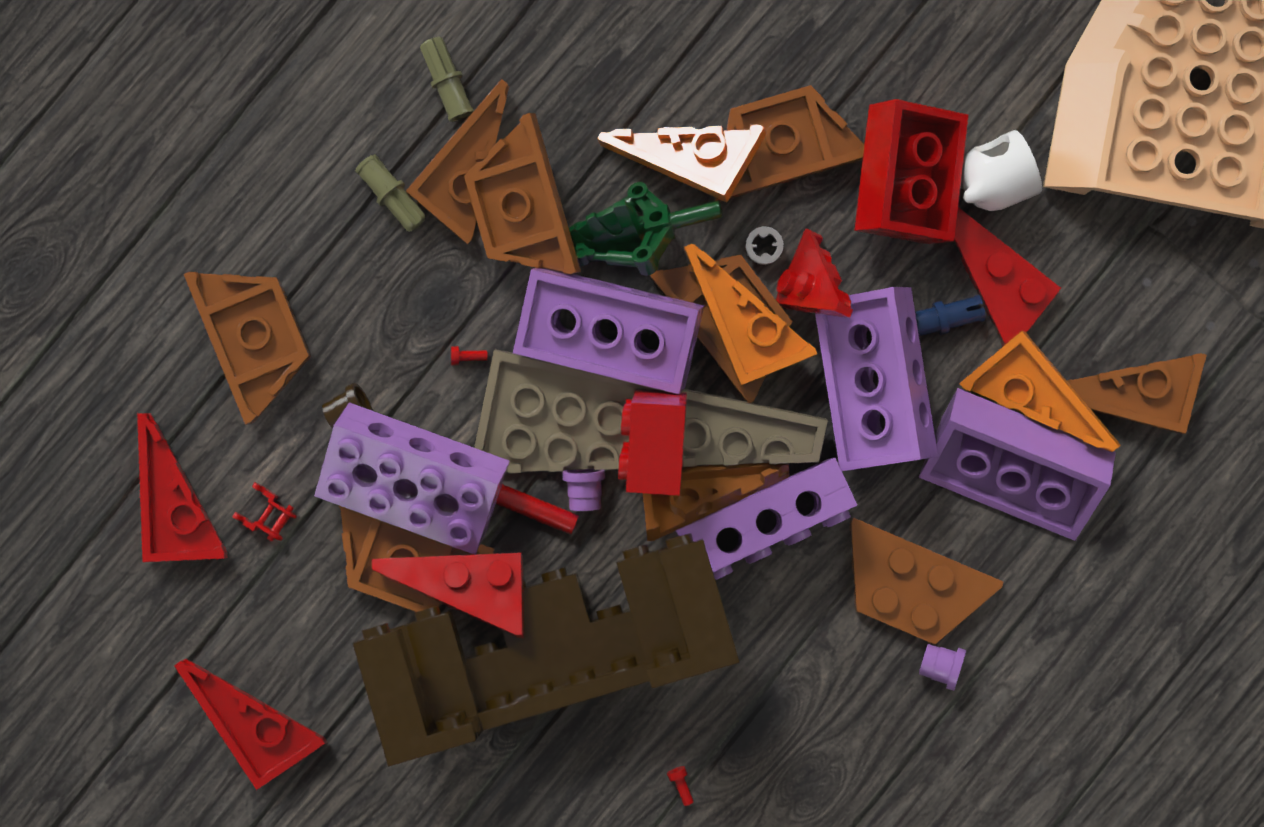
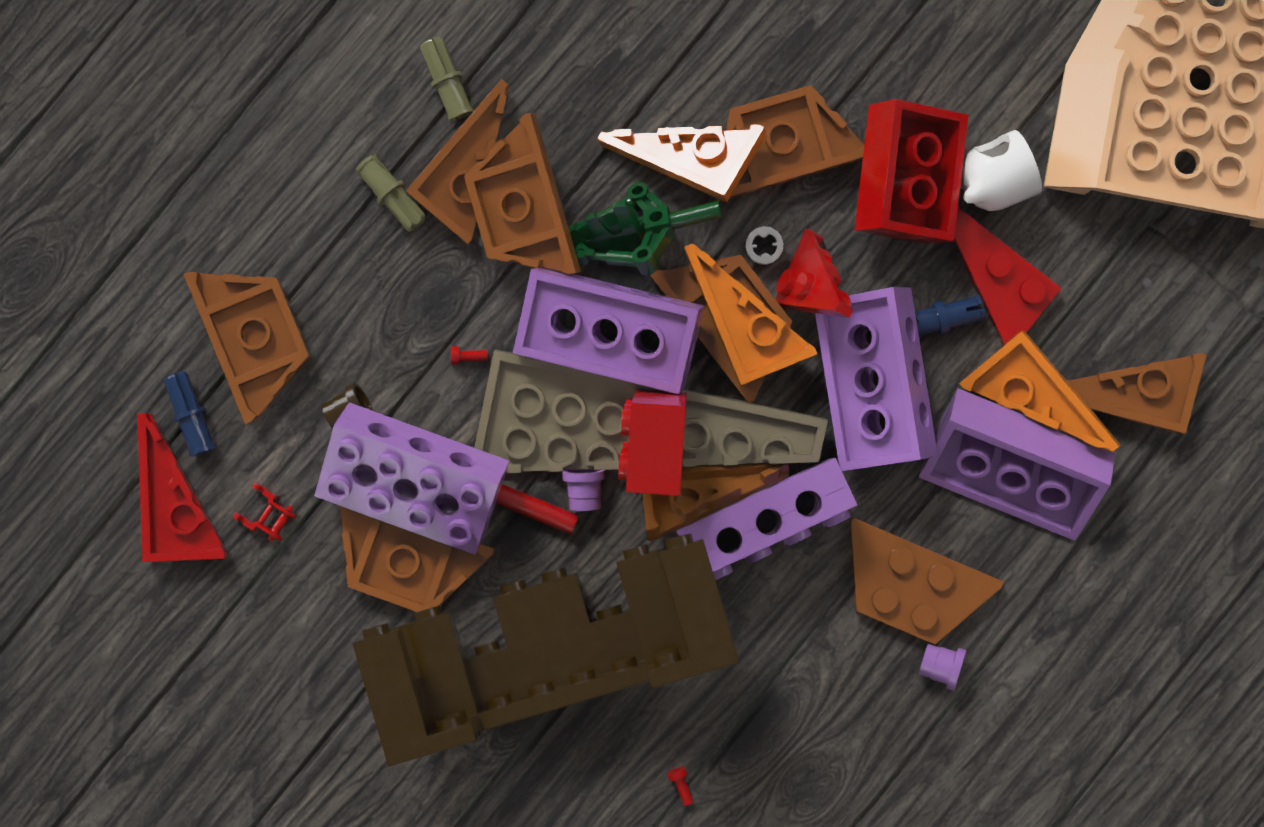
(189, 414): none -> dark blue axle
(256, 733): red wing -> none
(479, 585): red wing -> none

